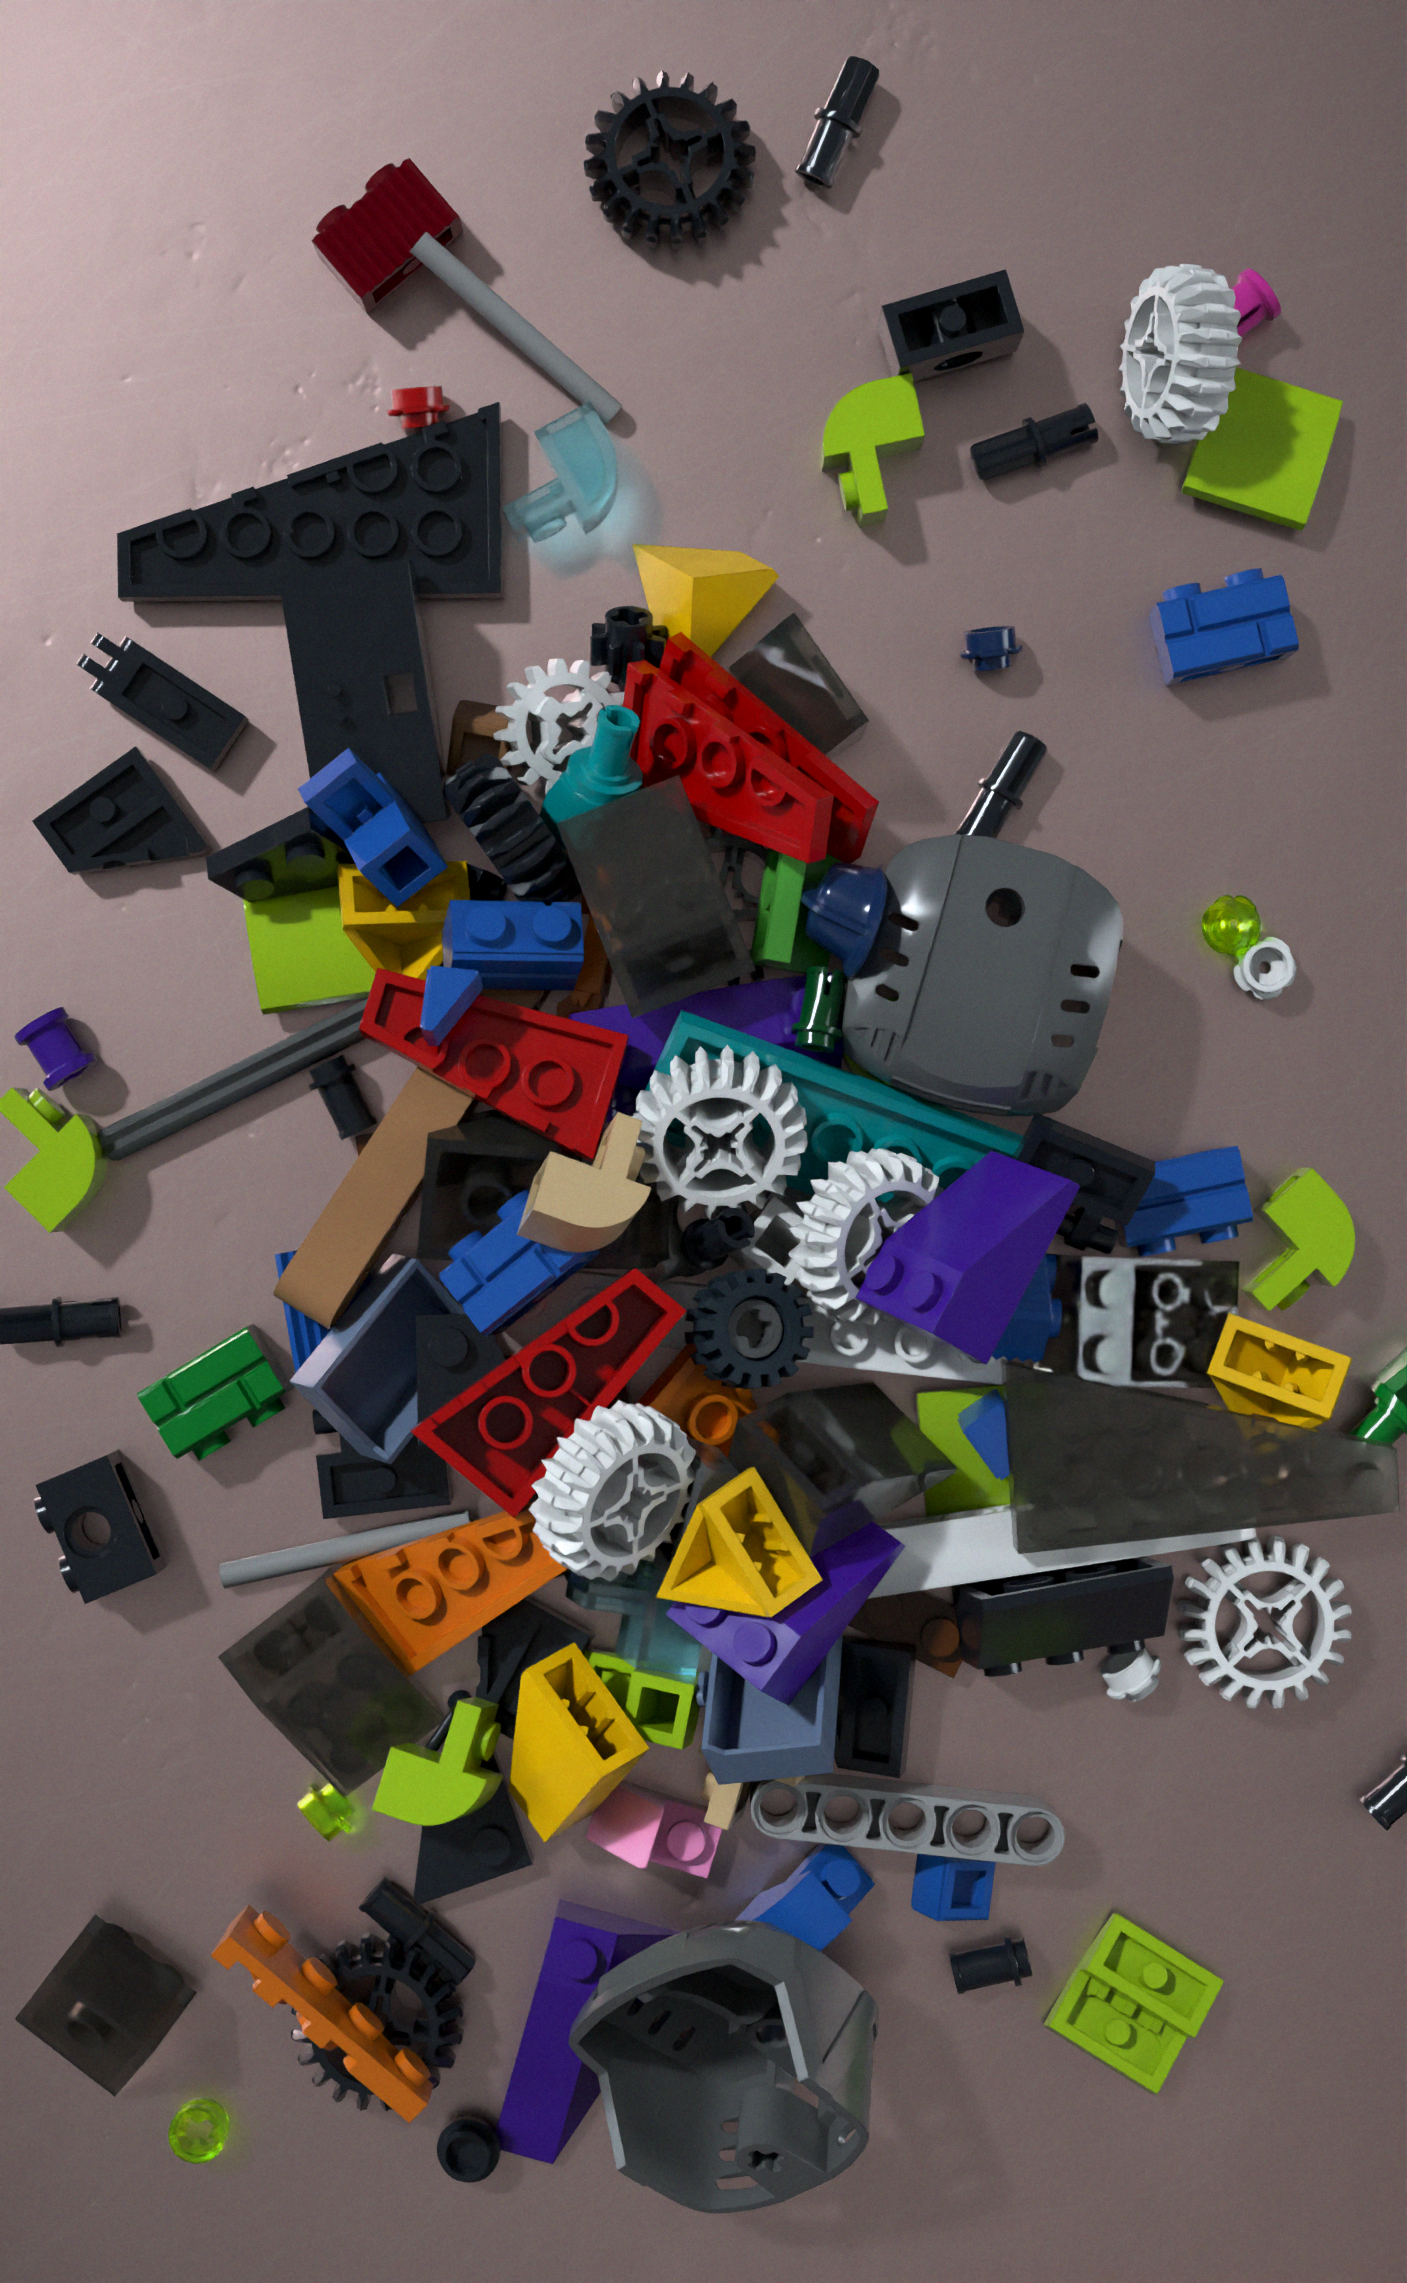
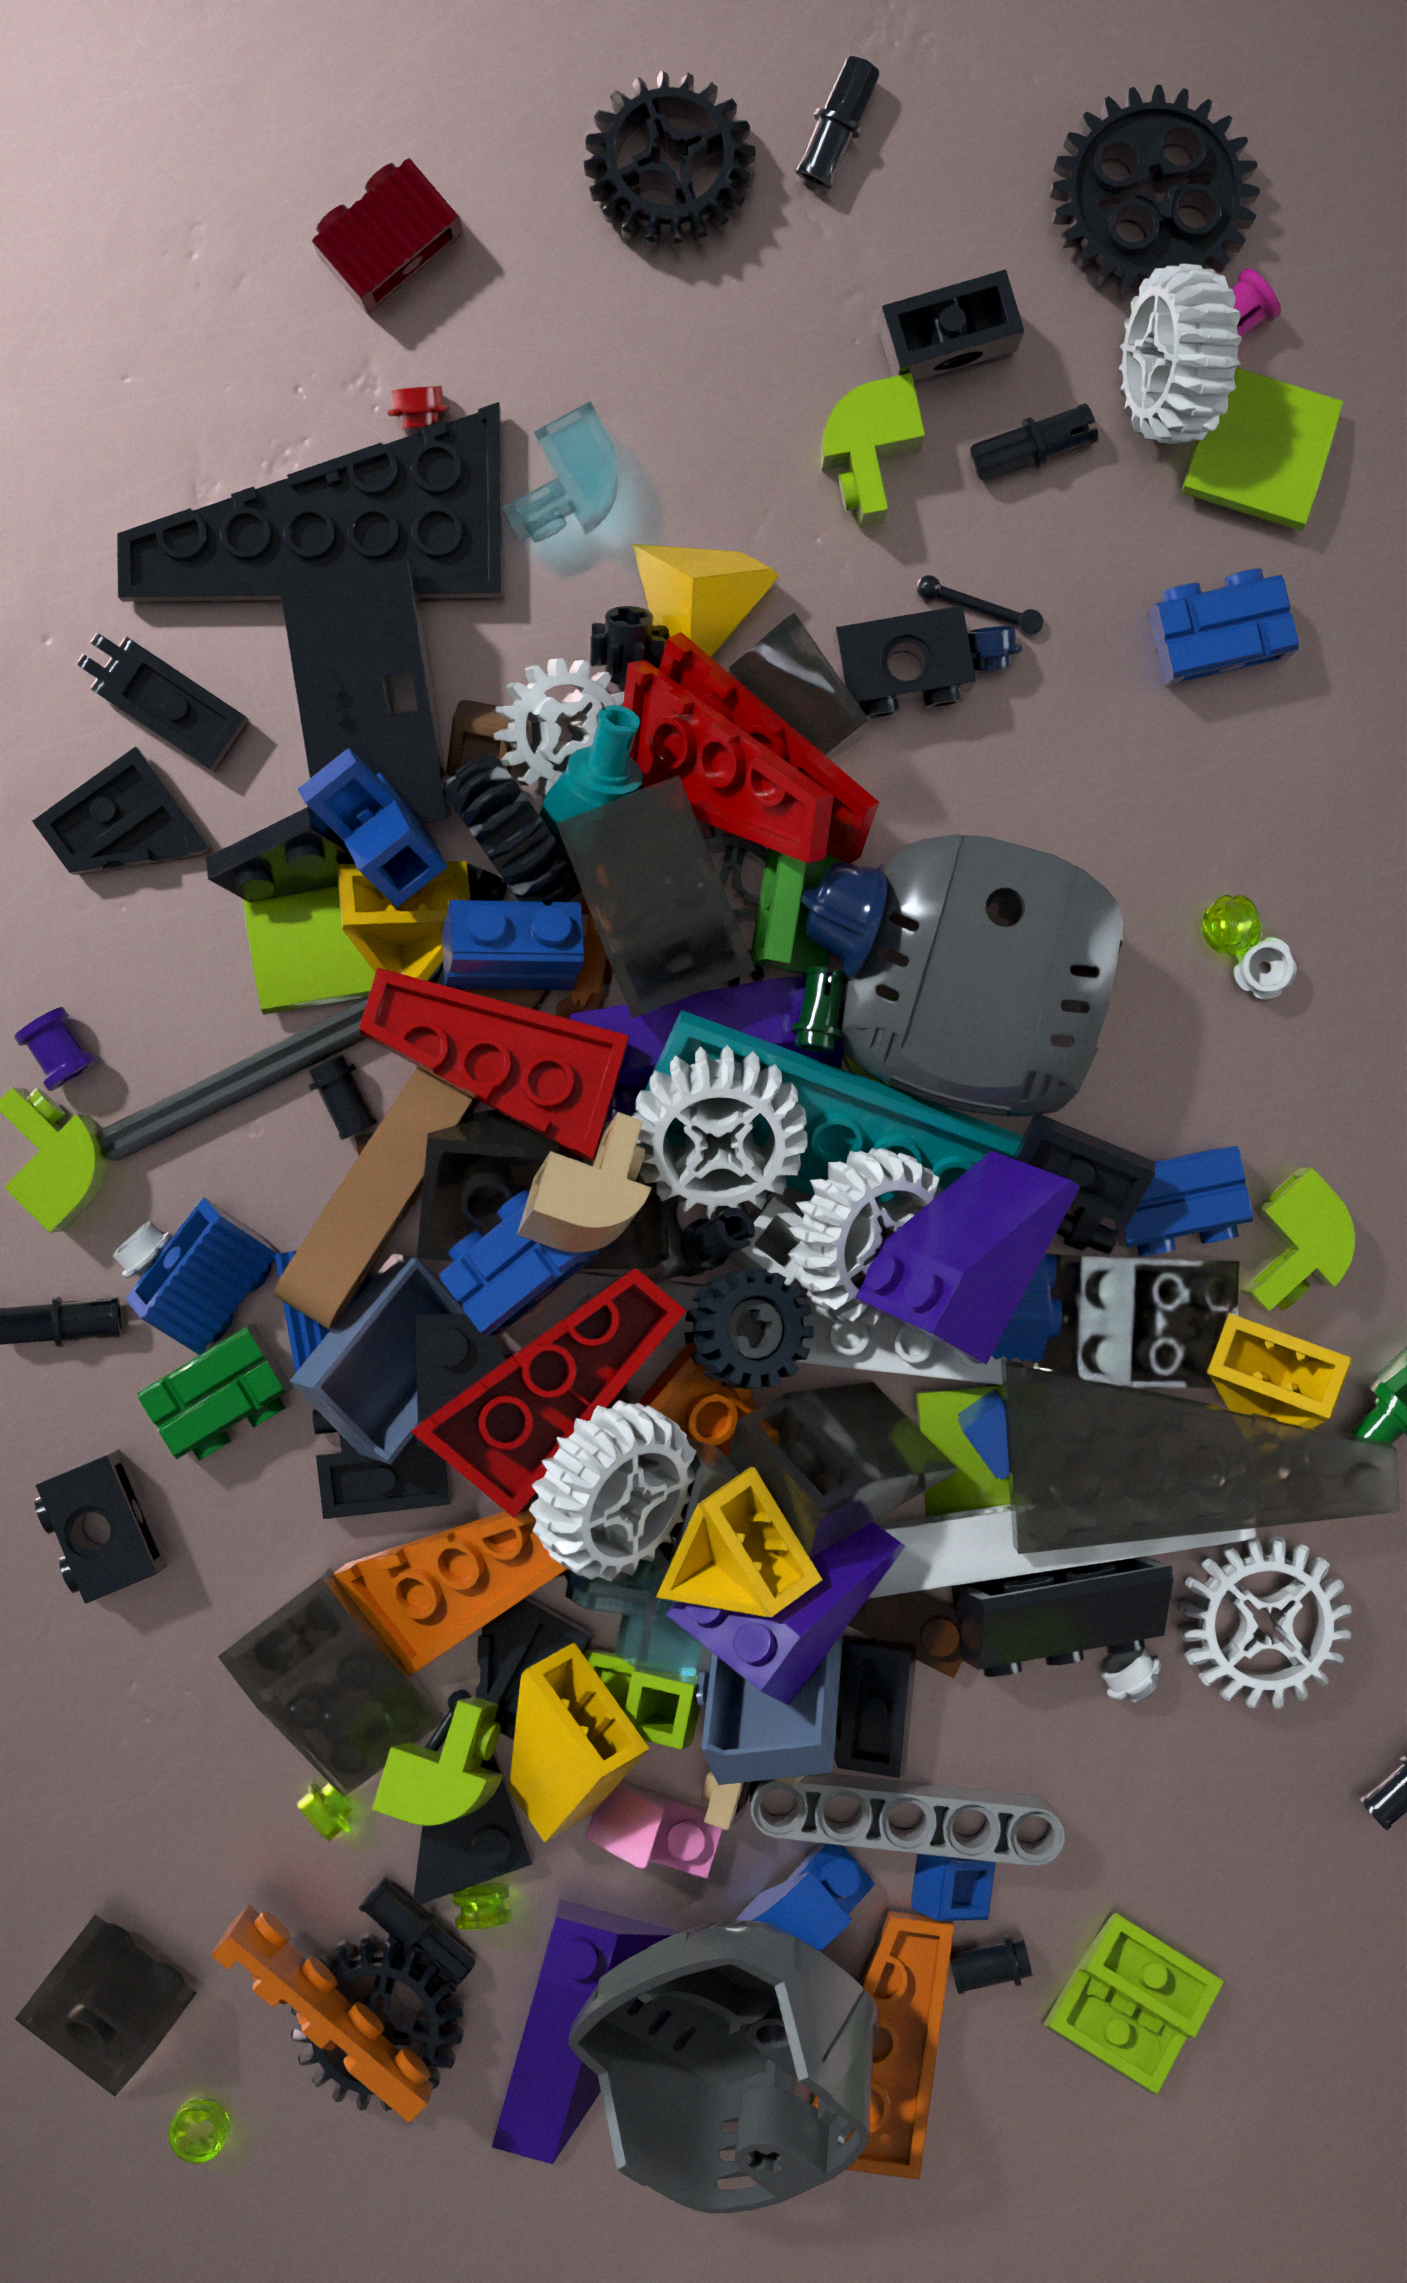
(141, 1249): none -> white plate
(202, 1277): none -> blue brick
(335, 1550): light grey bar -> none
(446, 999): blue slope -> none
(468, 2149): black plate -> none
(482, 1906): none -> clear neon green bush
(514, 326): light grey bar -> none
(909, 1986): none -> orange wing
(933, 636): none -> black brick
(1004, 786): black axle -> none
(1028, 622): none -> black hinge
(1138, 140): none -> black gear

